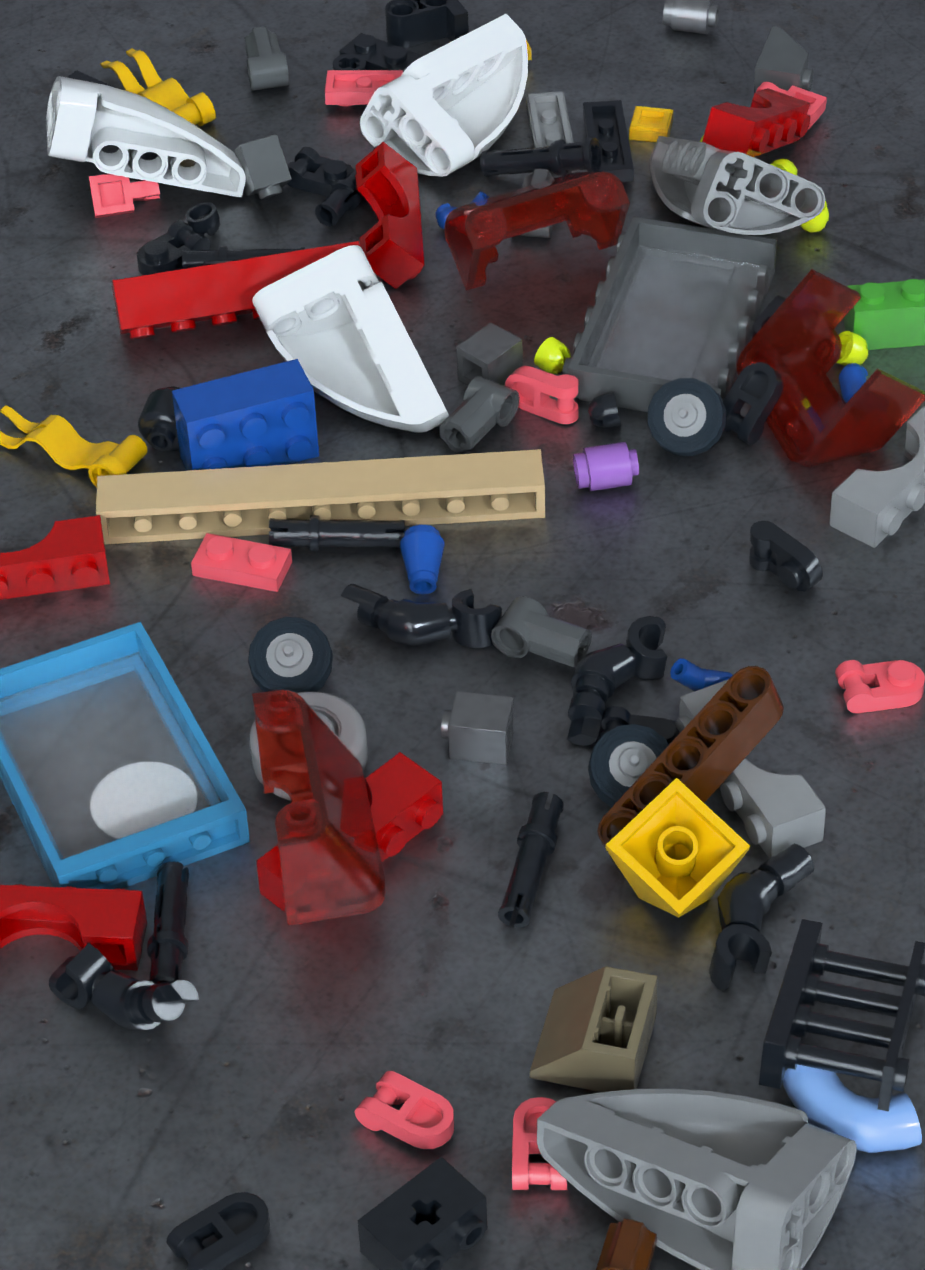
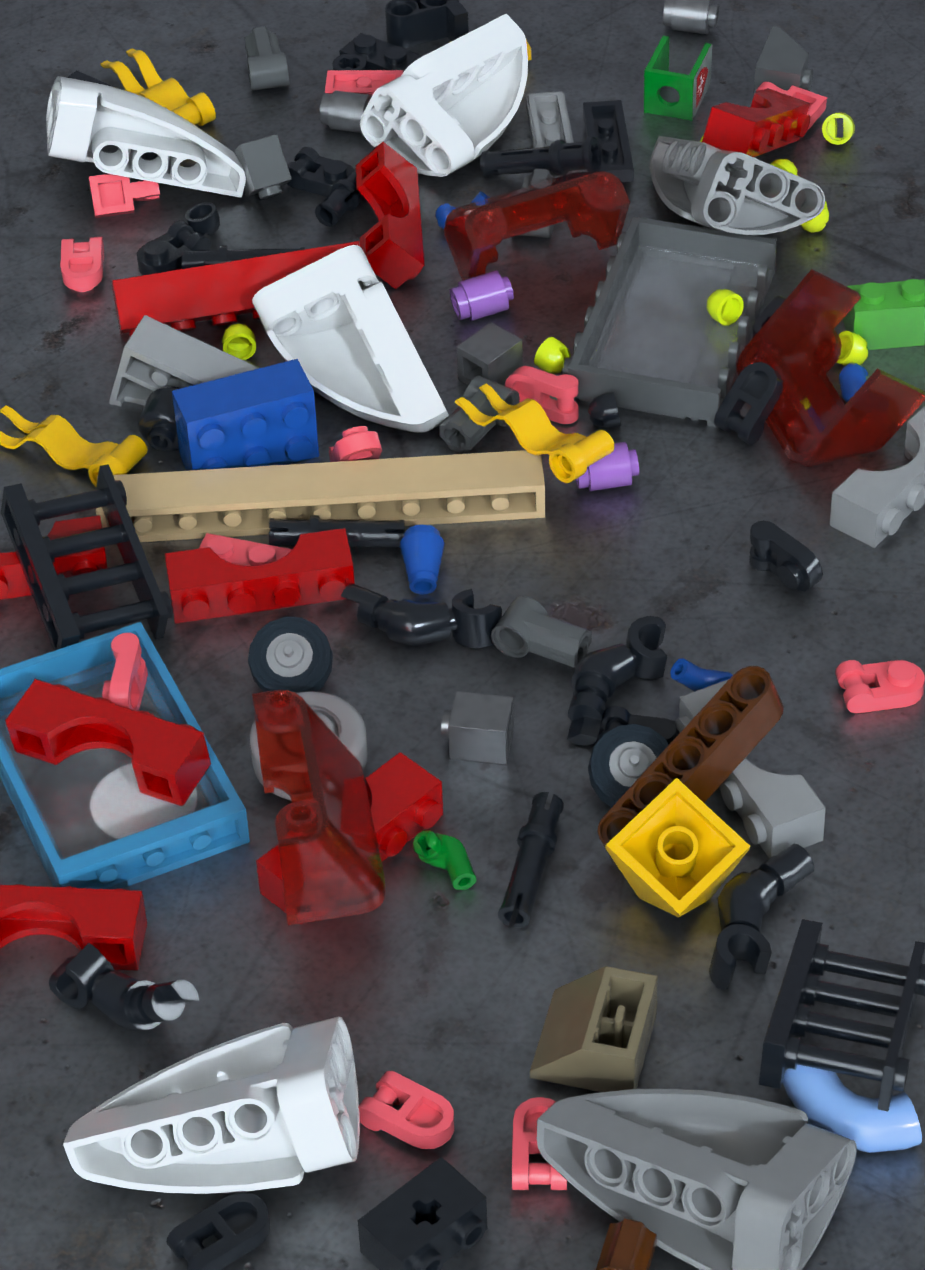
(53, 590): none -> black fence
(59, 722): none -> red arch
(82, 263): none -> coral plate
(129, 673): none -> coral plate
(166, 358): none -> light grey wedge
(168, 943): black pin -> none
(210, 587): none -> red arch
(229, 1116): none -> white panel
(239, 341): none -> neon yellow hinge
(343, 110): none -> flat silver brick
(356, 445): none -> coral plate
(446, 854): none -> green arm
(481, 296): none -> medium lavender brick
(567, 453): none -> yellow flag
(650, 123): yellow tile -> none
(686, 416): black wheel -> none
(690, 87): none -> green piece
(725, 306): none -> neon yellow hinge
(830, 128): none -> neon yellow hinge

